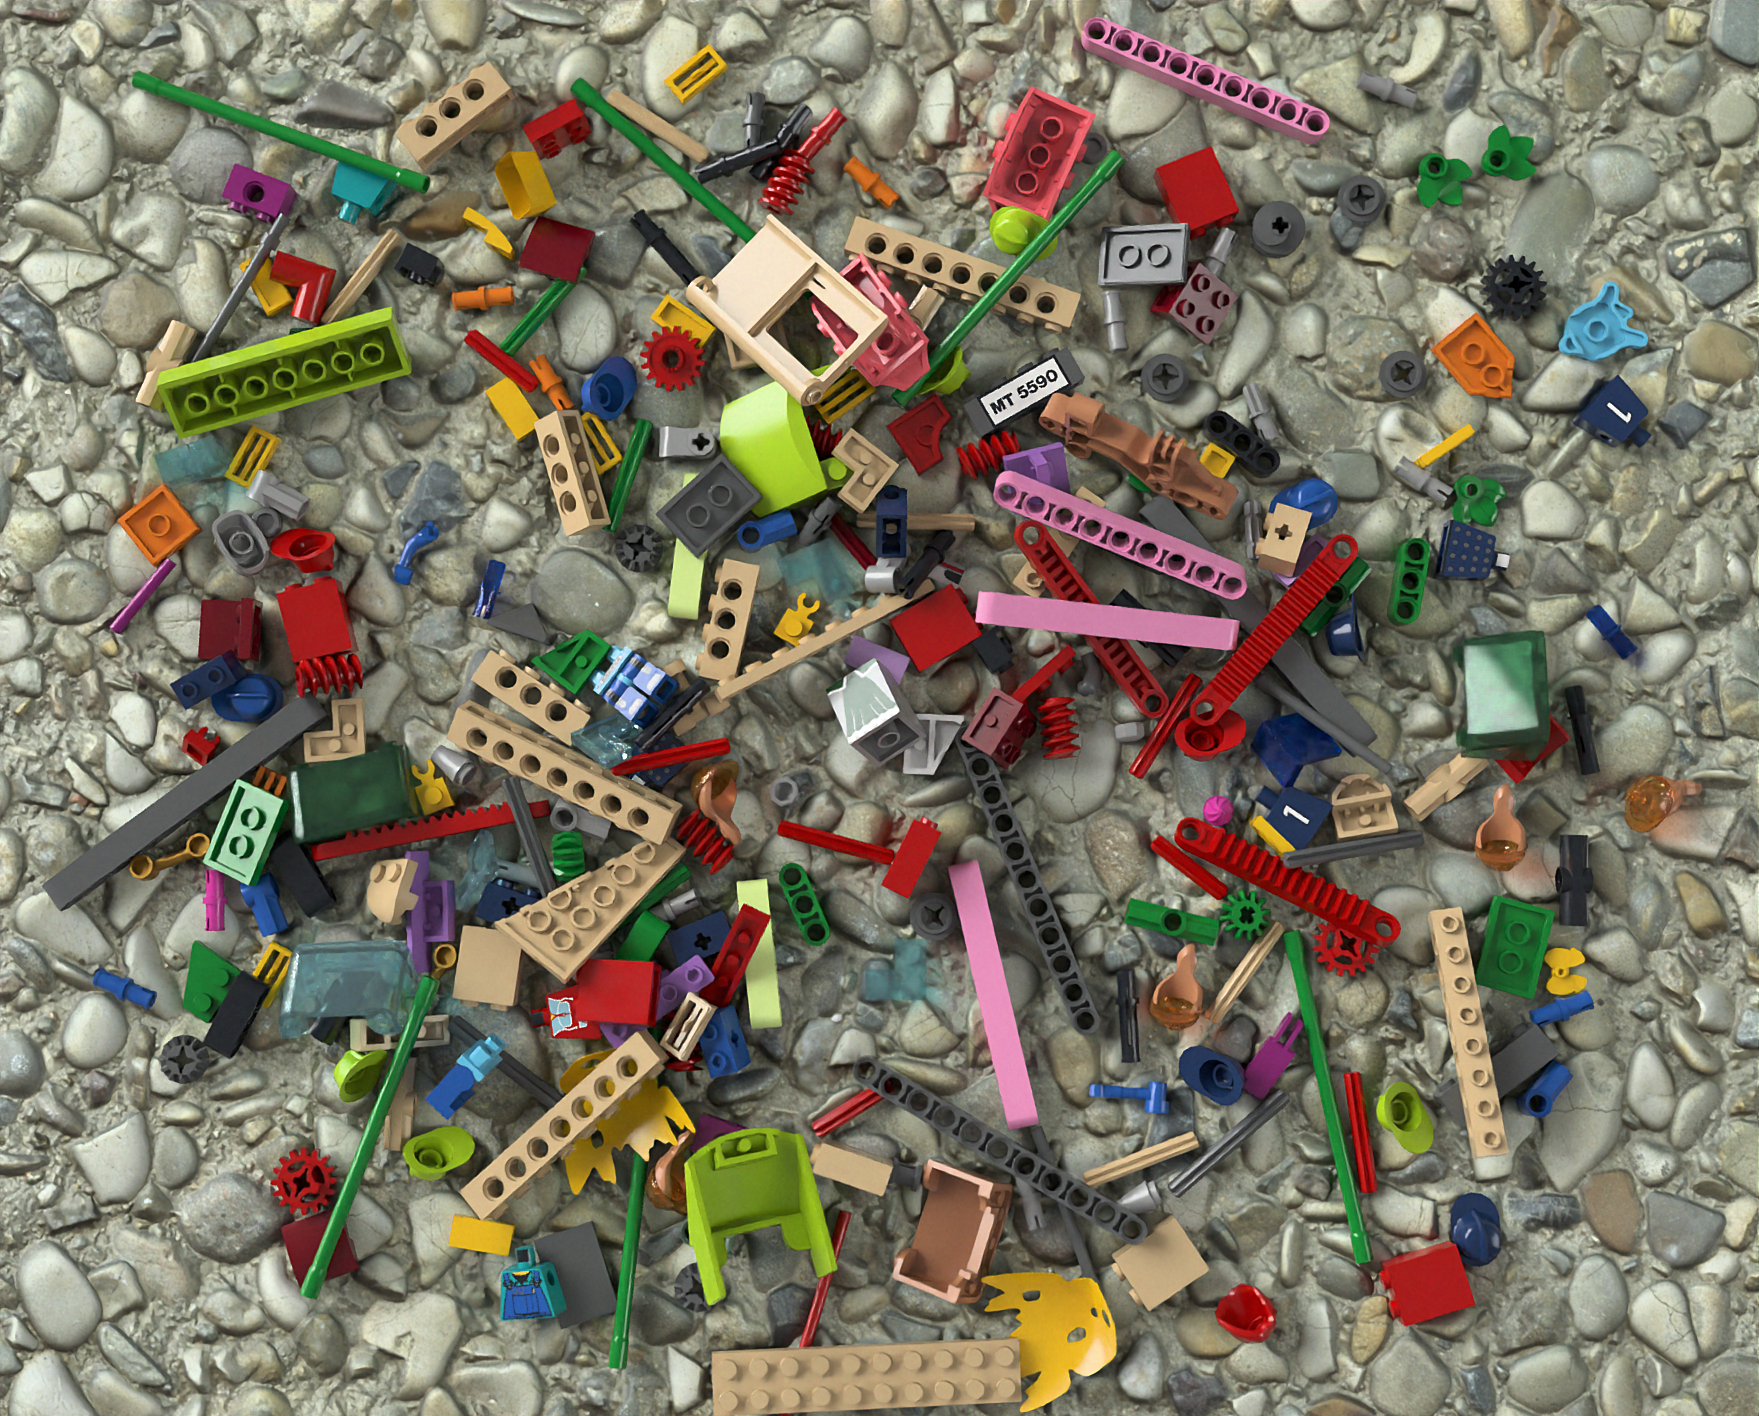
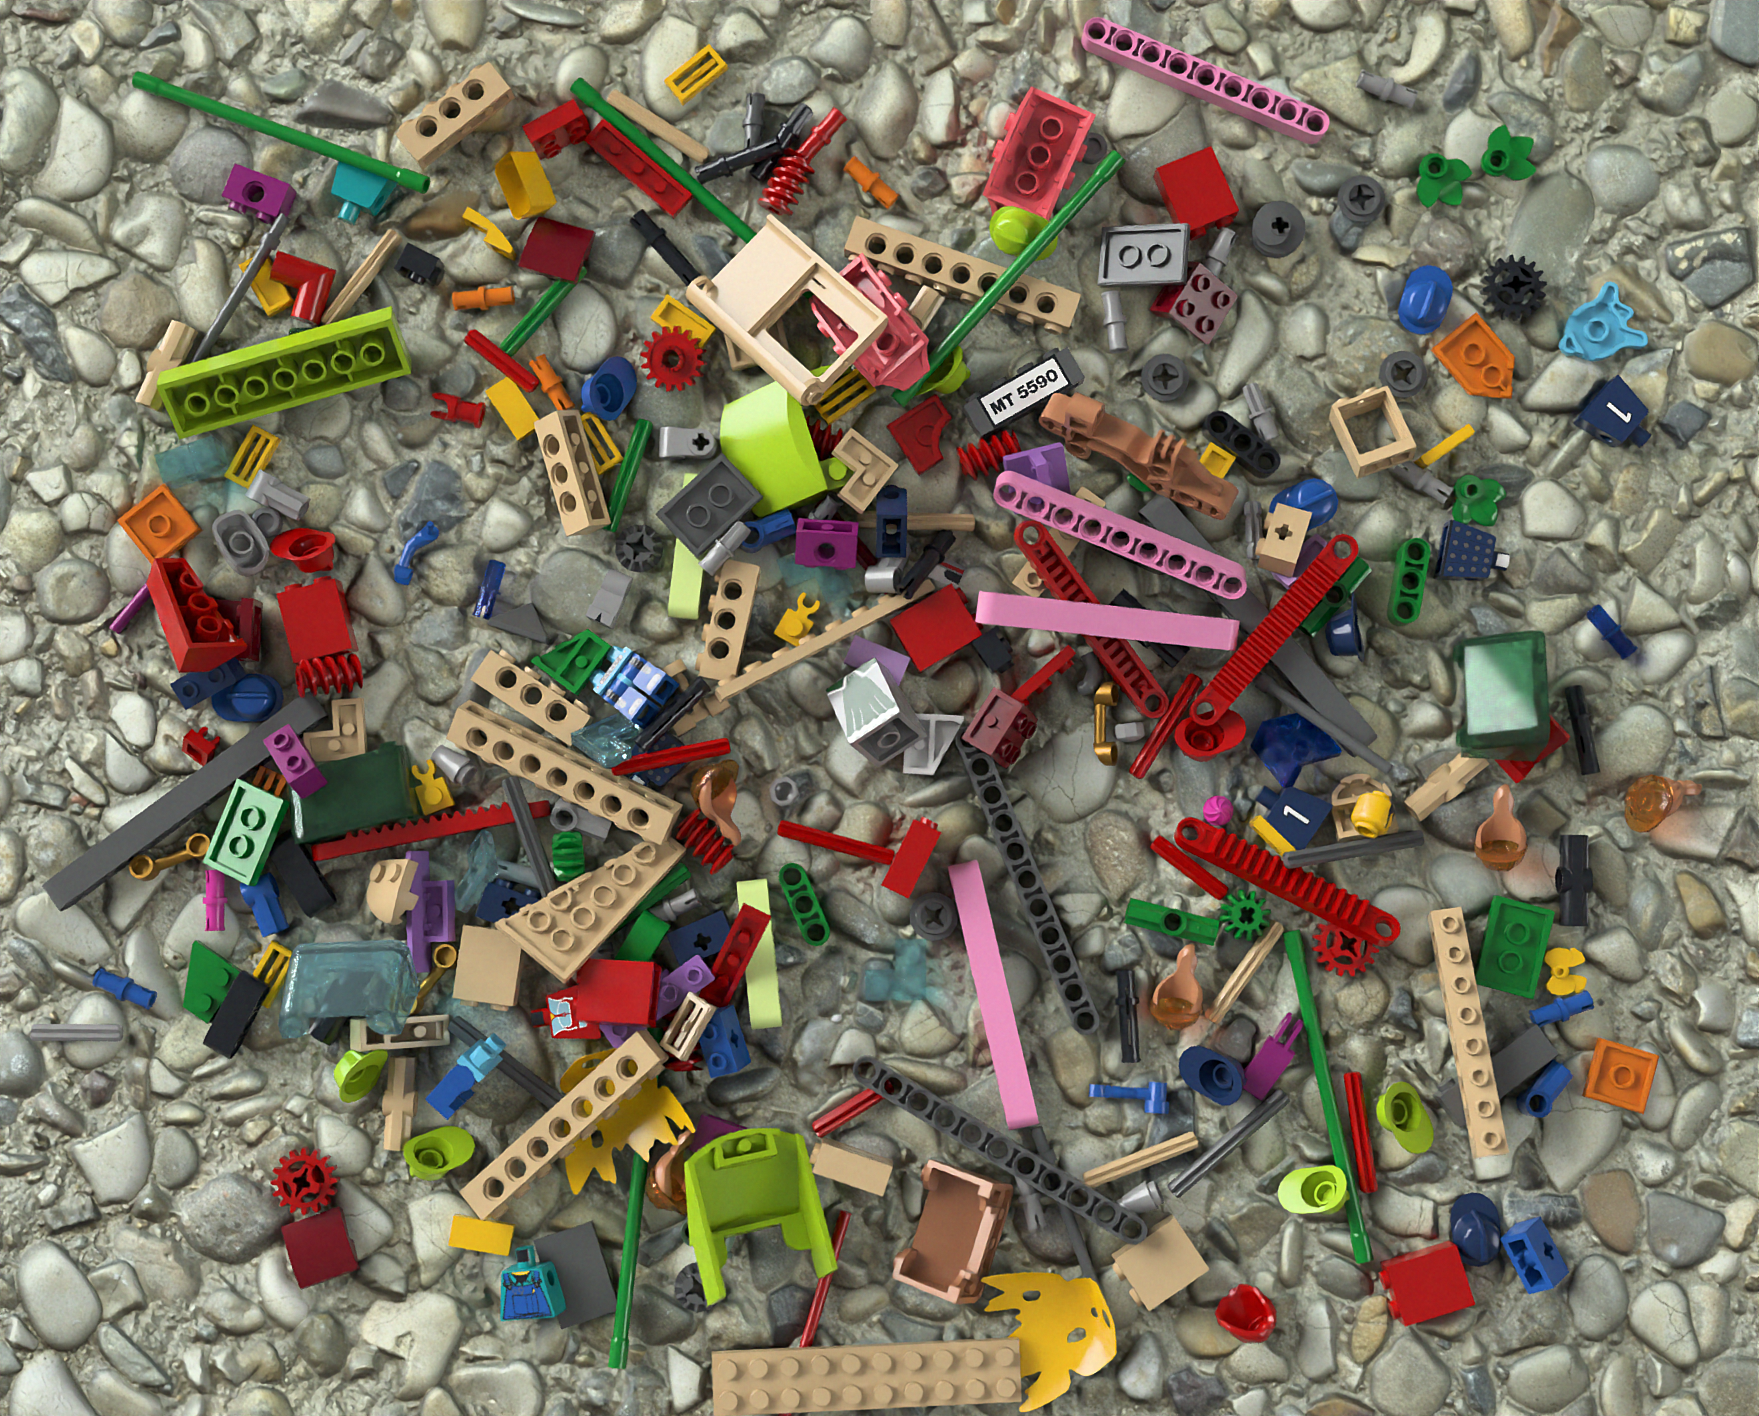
(76, 1032): none -> light grey axle
(190, 619): none -> red wedge
(193, 1049): dark grey gear -> none
(295, 761): none -> magenta brick
(318, 1270): green piece -> none
(460, 410): none -> red piece
(610, 598): none -> light grey leg
(638, 168): none -> red plate
(725, 547): none -> light grey axle
(814, 532): none -> magenta brick
(905, 1174): dark grey bush -> none
(1058, 728): red piece -> none
(1105, 696): none -> pearl gold bar
(1314, 1190): none -> piece
(1373, 814): none -> yellow head
(1385, 456): none -> tan window
(1425, 299): none -> blue piece
(1534, 1255): none -> blue brick
(1620, 1075): none -> orange tile

